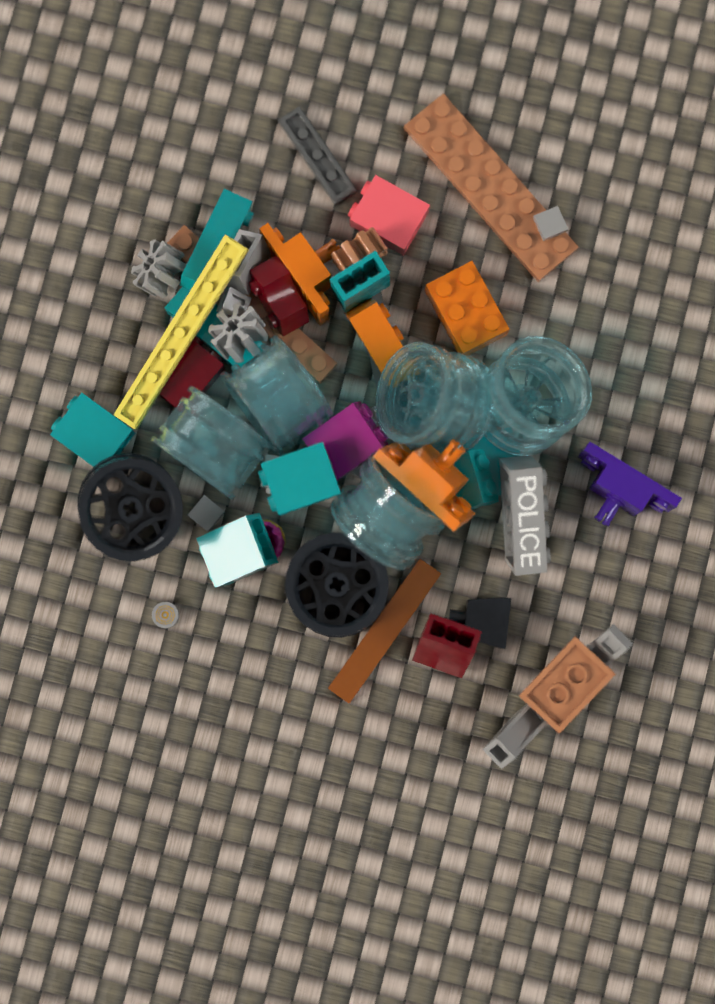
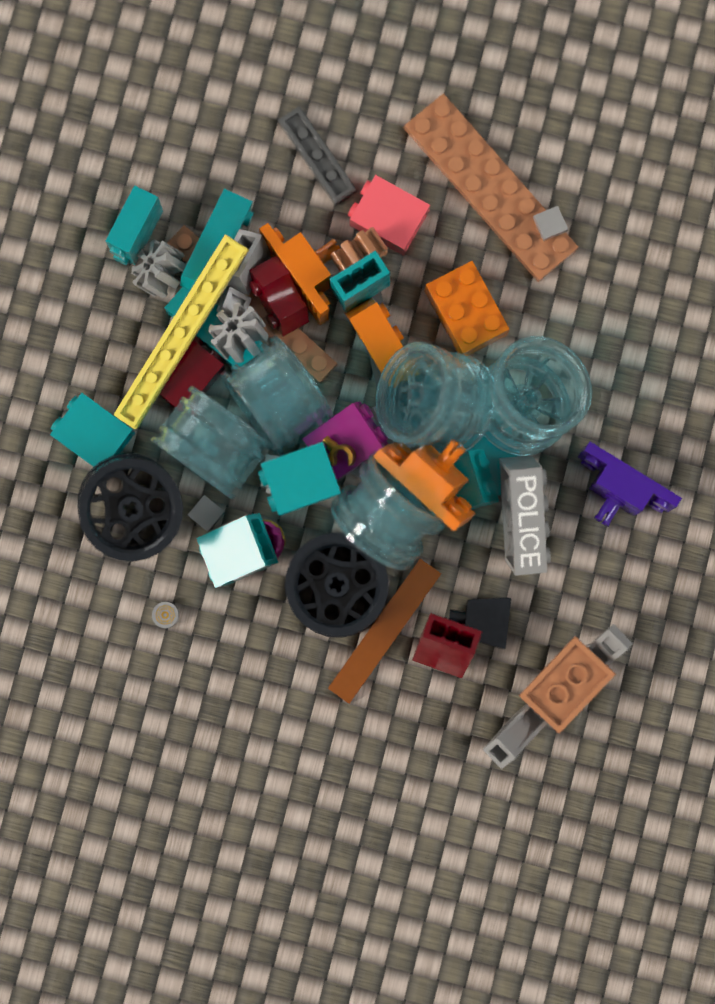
(134, 225): none -> teal brick
(333, 447): none -> pearl gold piece

